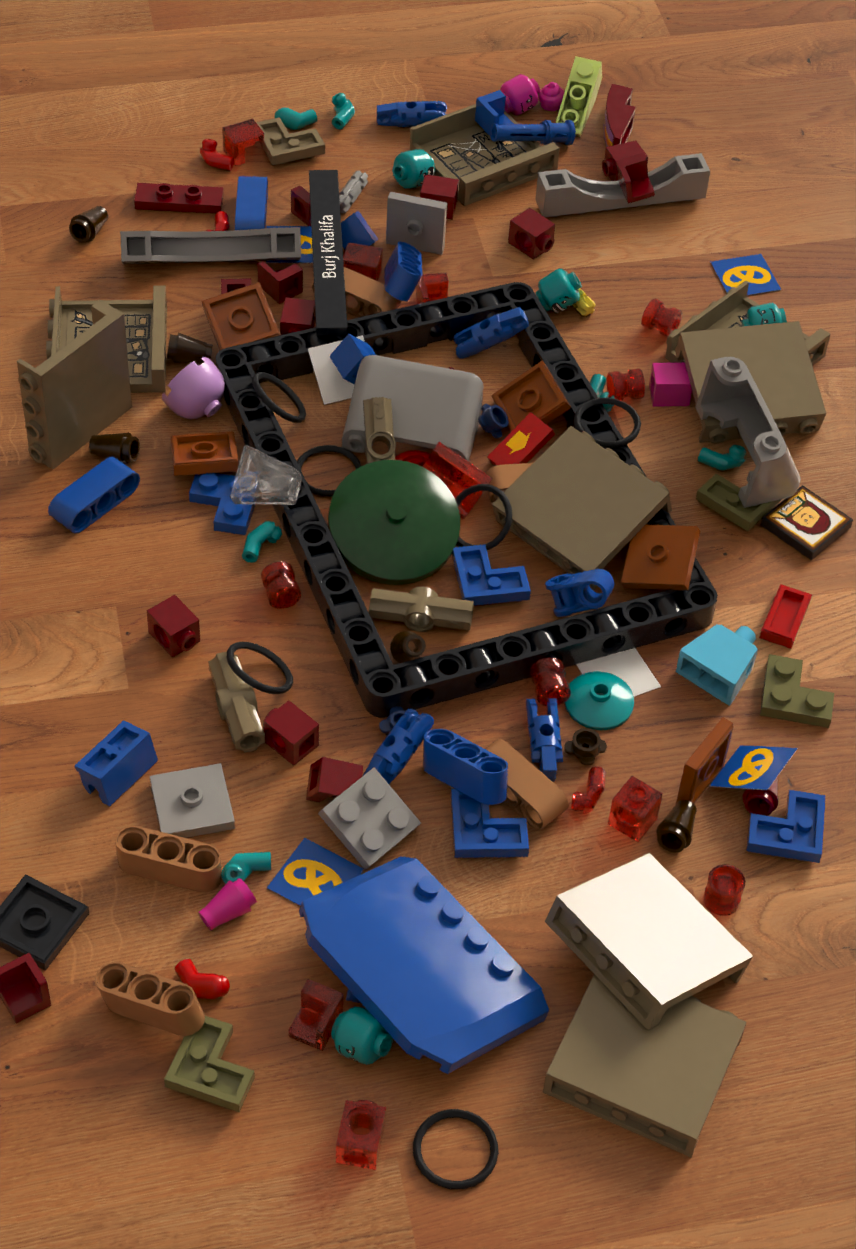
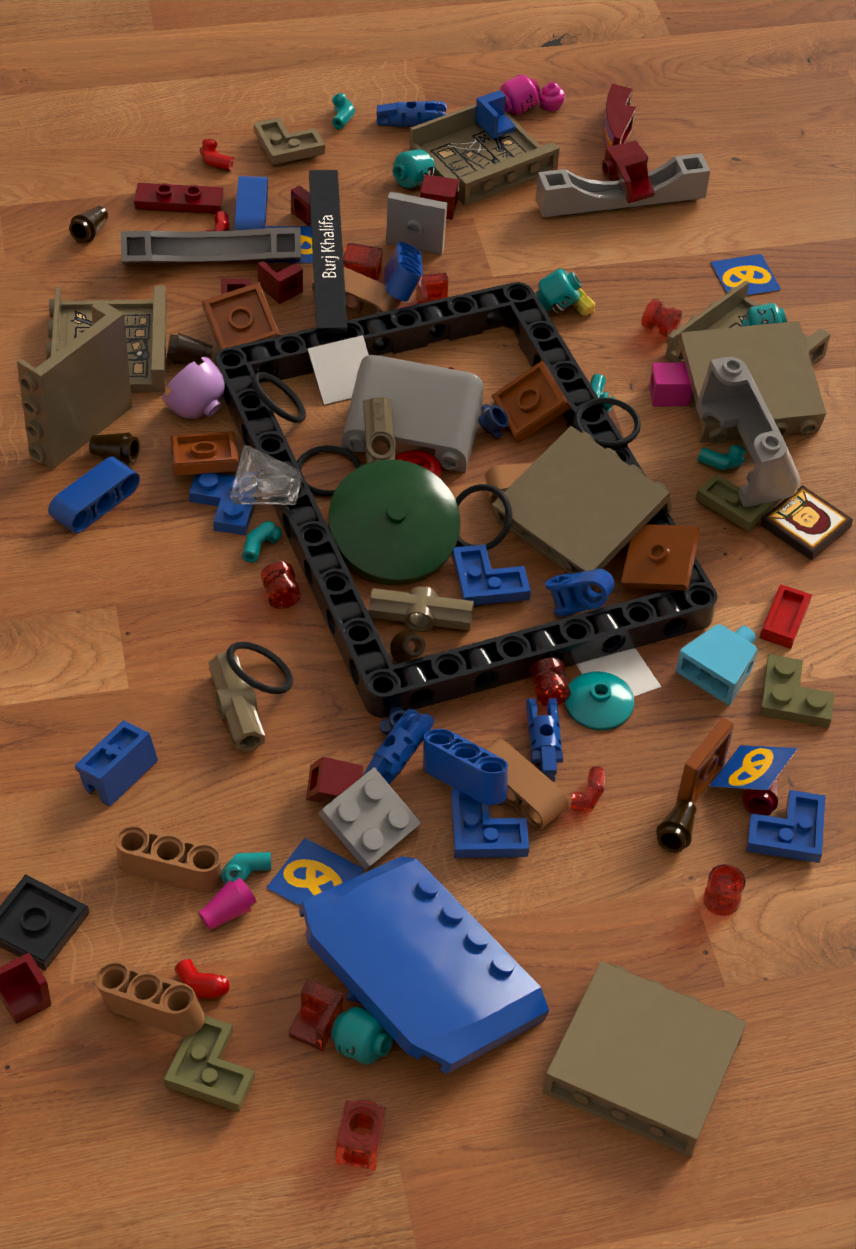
(173, 626): dark red brick -> none
(192, 801): light grey plate -> none
(238, 137): clear red panel -> none
(291, 732): dark red brick -> none
(295, 120): teal arm -> none
(297, 315): dark red brick -> none
(349, 356): blue panel -> none
(352, 190): light grey axle -> none
(357, 231): blue panel -> none
(455, 1113): black tyre -> none
(457, 475): clear red panel -> none
(490, 332): blue hinge -> none
(522, 442): red tile -> none
(531, 233): dark red brick -> none
(545, 132): blue pin -> none
(580, 93): yellowish green slope -> none
(585, 738): dark brown plate -> none
(626, 384): clear red wheel -> none
(635, 808): clear red brick -> none
(646, 938): panel -> none

